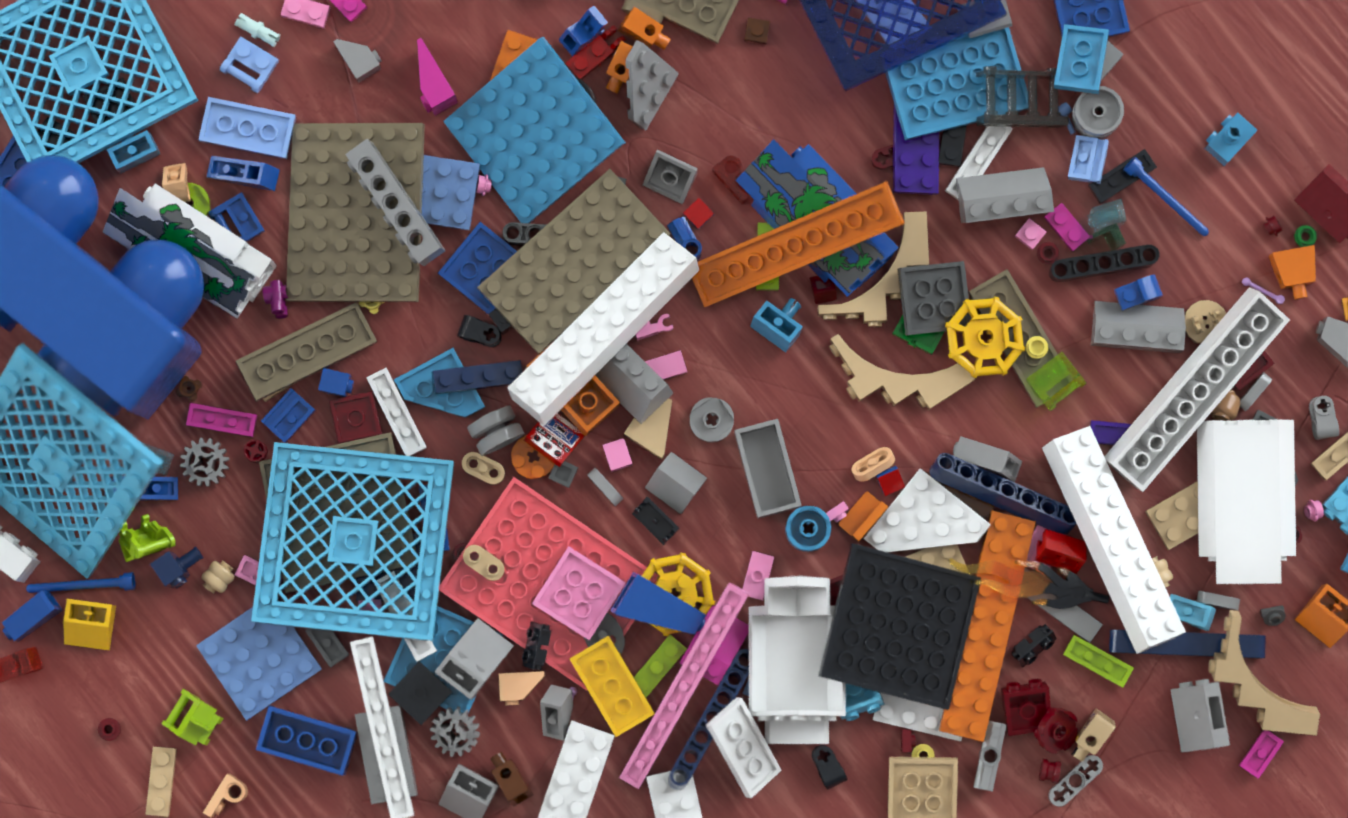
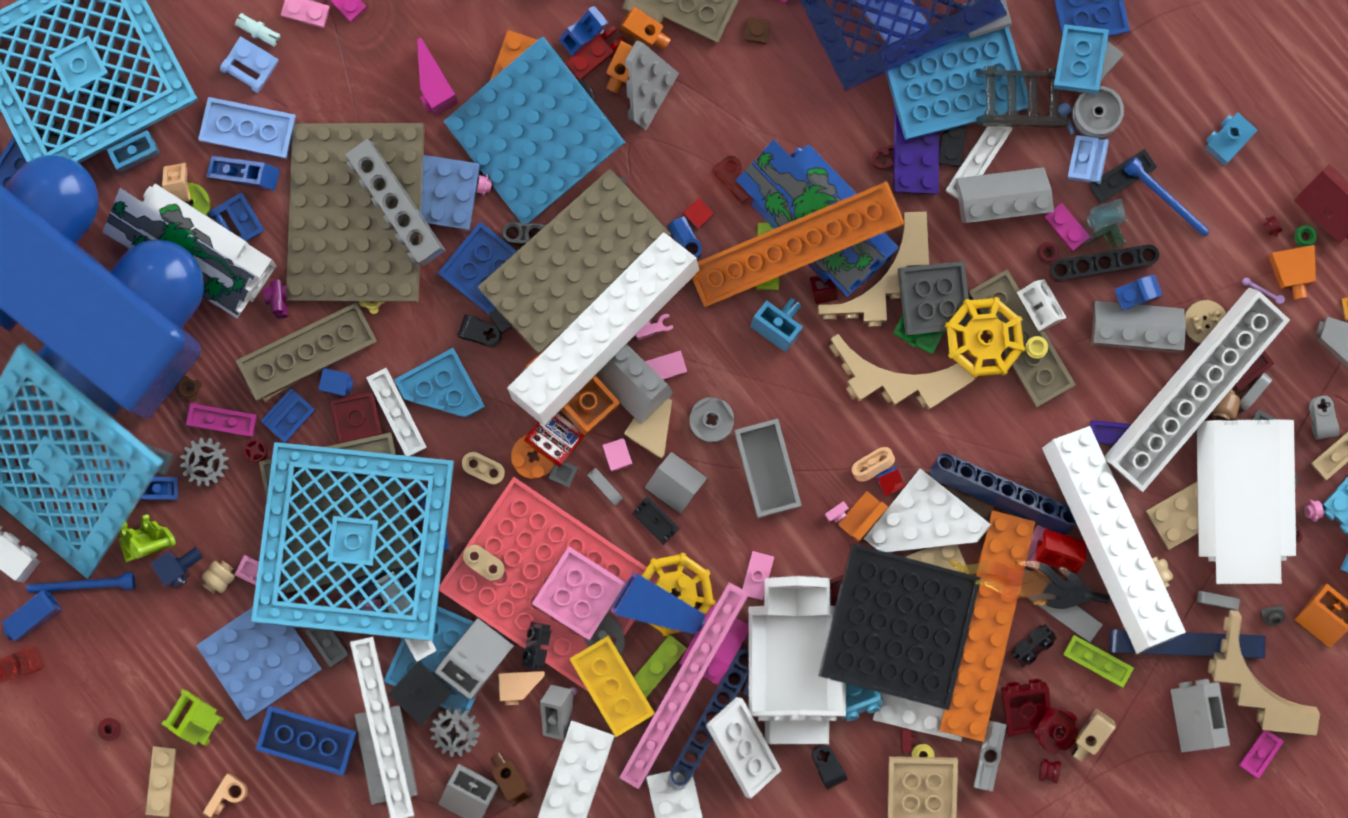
(88, 624): yellow slope -> none
(359, 59): light grey slope -> none
(476, 377): dark blue plate -> none
(493, 427): light grey wheel -> none
(670, 176): light grey slope -> none
(821, 529): dark azure brick -> none
(988, 457): light grey slope -> none
(1030, 234): bright pink plate -> none
(1041, 305): none -> white brick
(1050, 375): clear neon green plate -> none
(1066, 796): light grey beam -> none
(1193, 612): medium azure plate -> none

